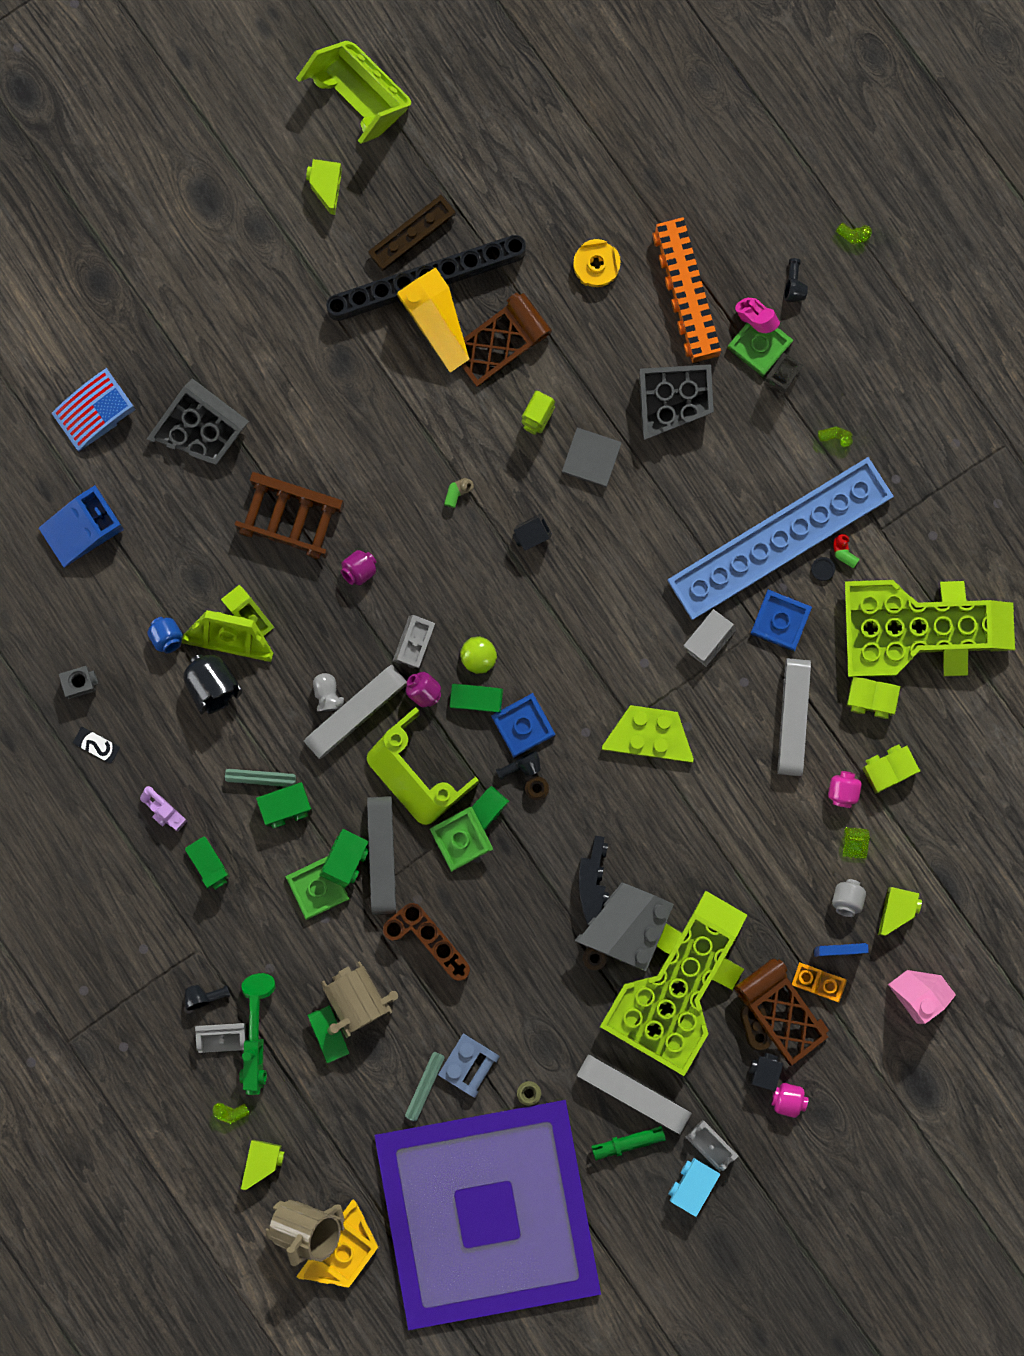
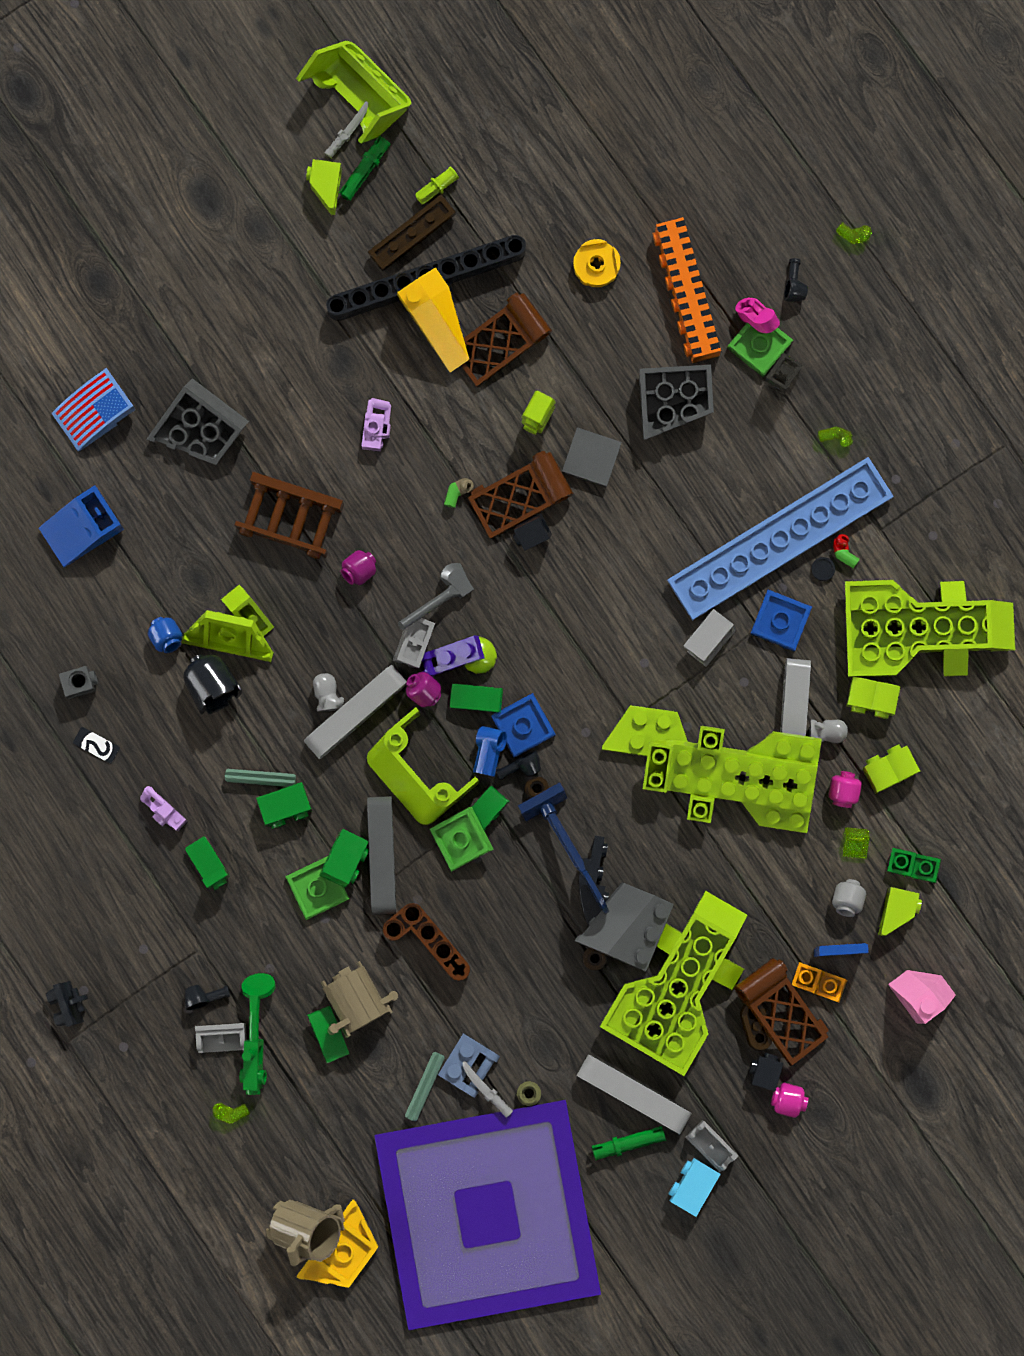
(69, 1002): none -> black hips
(261, 1162): lime slope -> none
(345, 135): none -> light grey piece
(367, 164): none -> green pin
(375, 425): none -> lavender piece
(436, 185): none -> lime axle
(453, 656): none -> plate
(459, 586): none -> dark grey piece
(490, 744): none -> blue piece
(490, 1095): none -> light grey piece
(544, 804): none -> dark blue piece
(548, 479): none -> reddish brown piece
(711, 770): none -> lime piece
(830, 730): none -> light grey animal
(914, 865): none -> green slope

